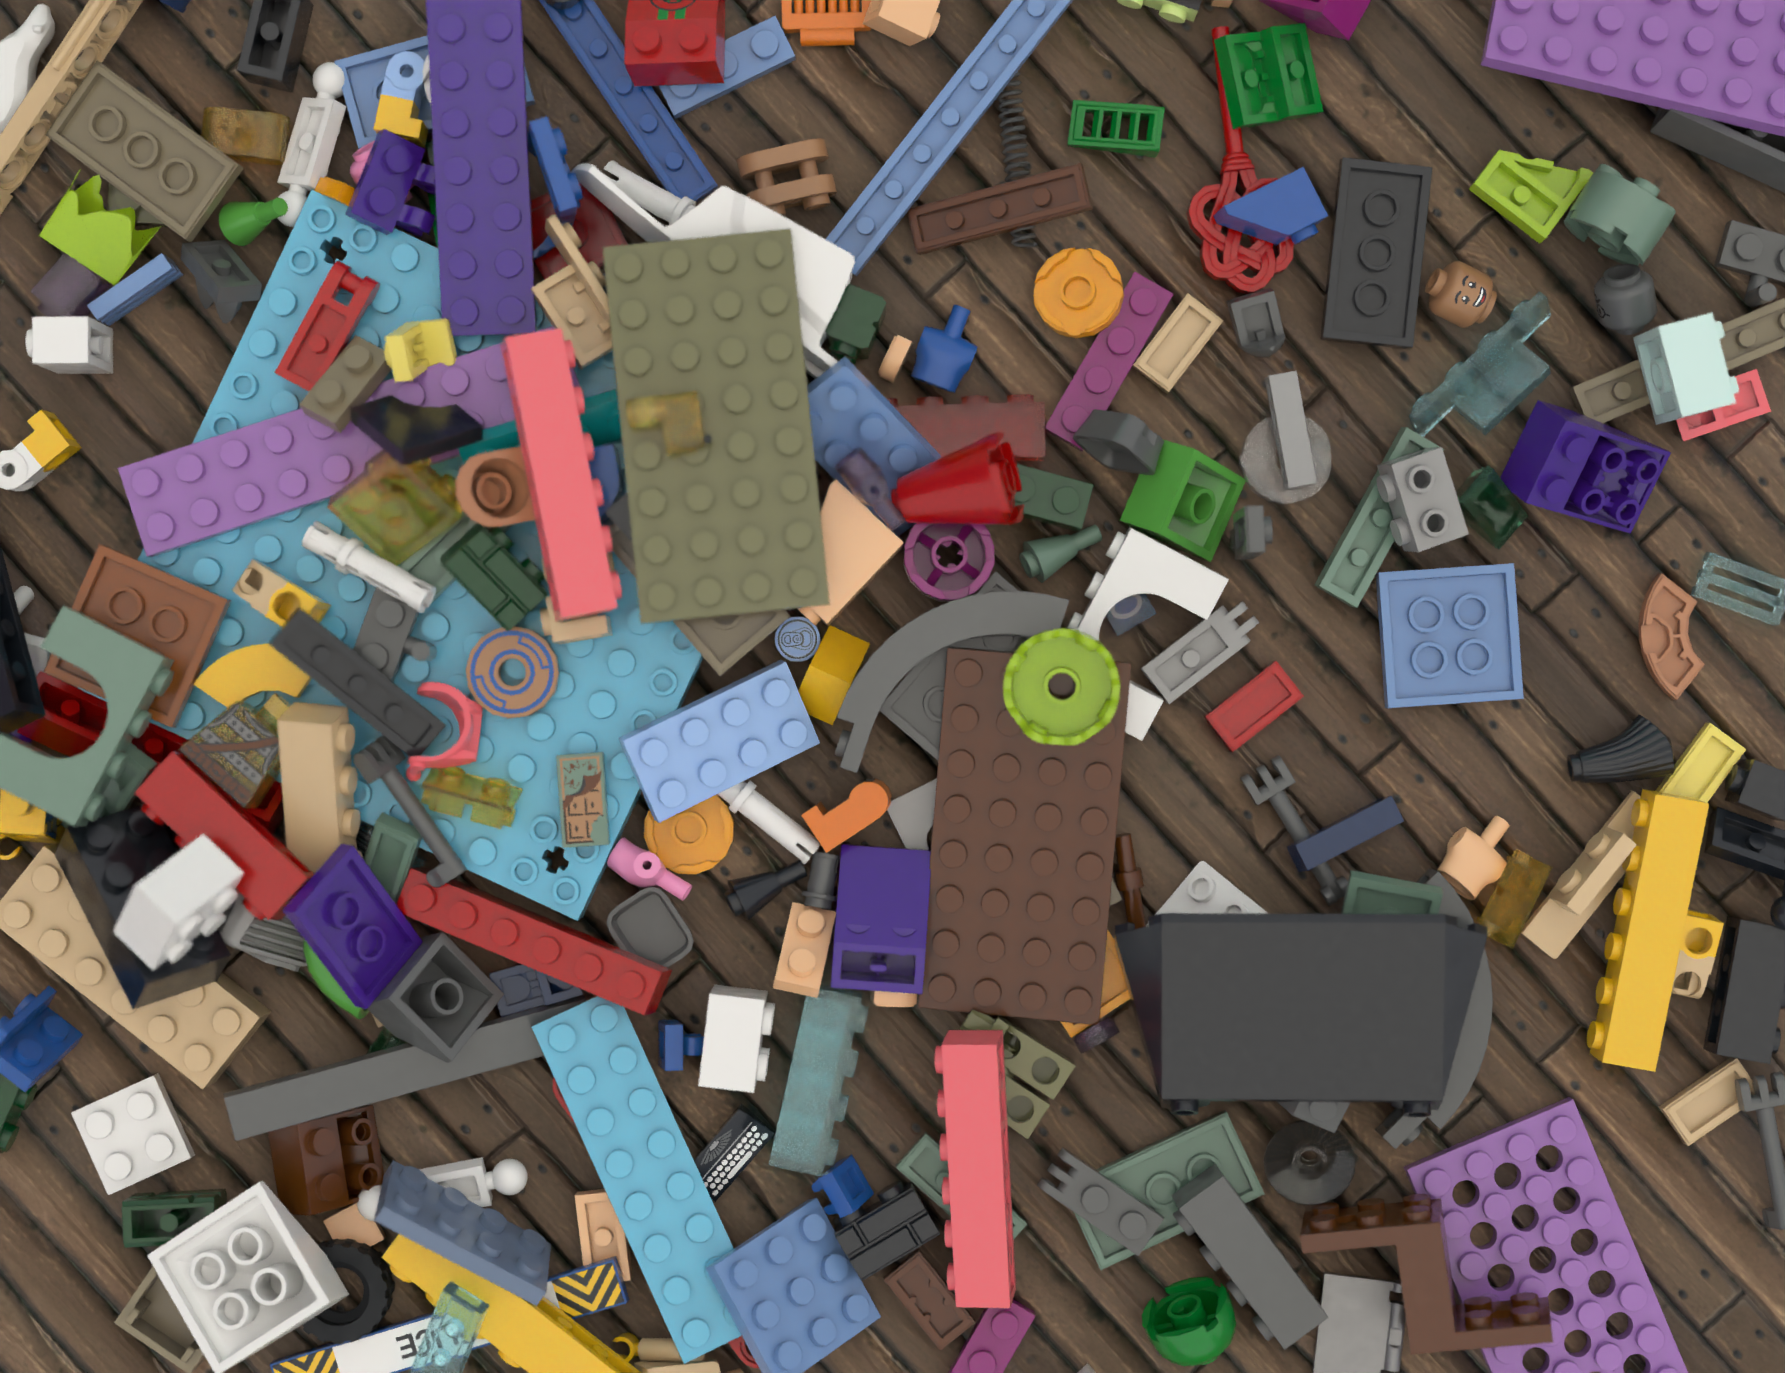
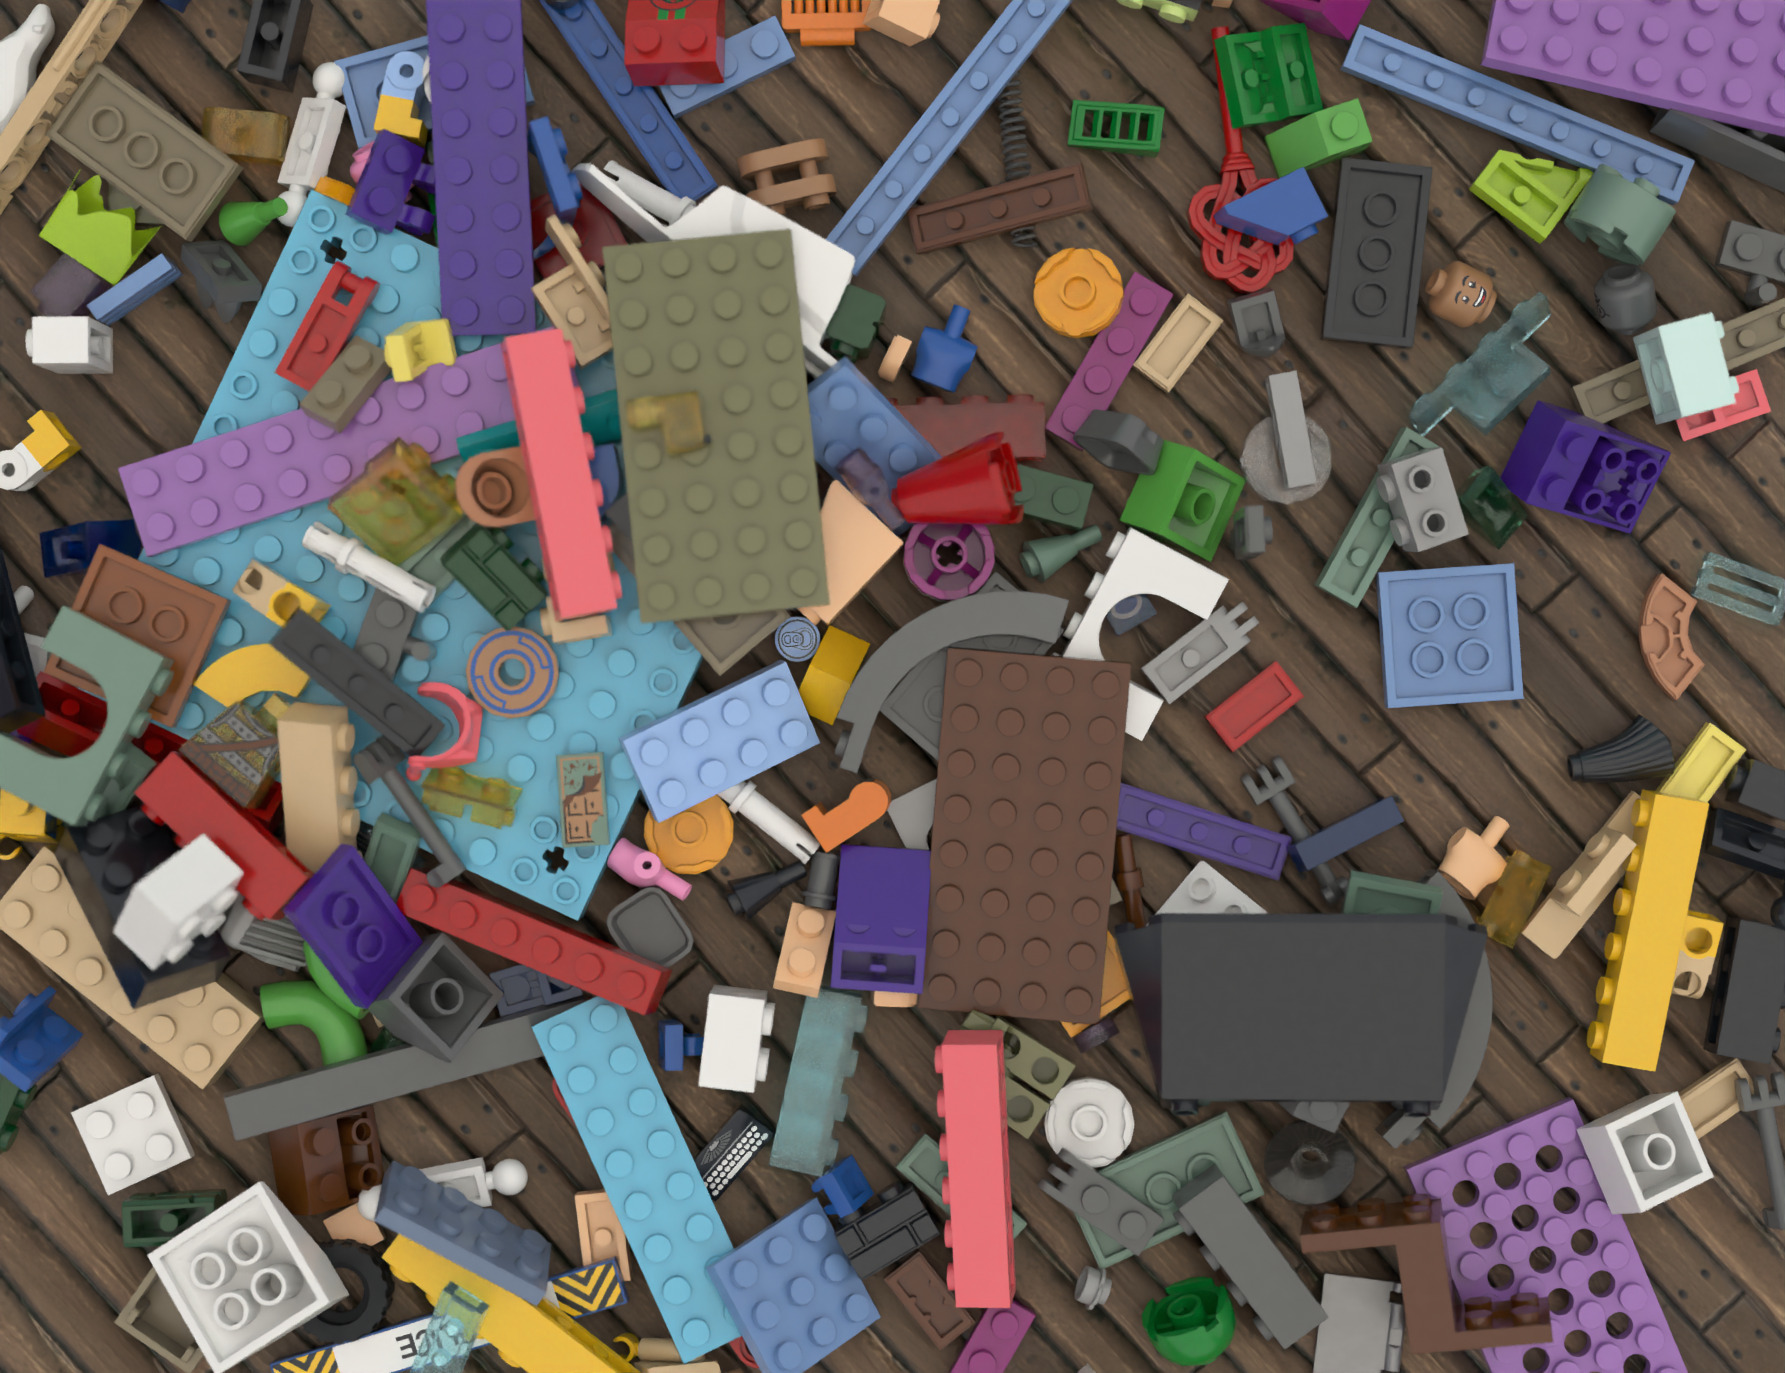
(72, 547): none -> clear blue slope
(304, 1004): none -> bright green cylinder
(415, 431): black tile -> none
(1057, 719): lime plate -> none
(1089, 1121): none -> white tile
(1092, 1287): none -> light grey plate
(1201, 832): none -> dark purple tile
(1319, 138): none -> bright green slope
(1512, 112): none -> medium blue plate
(1645, 1153): none -> white brick

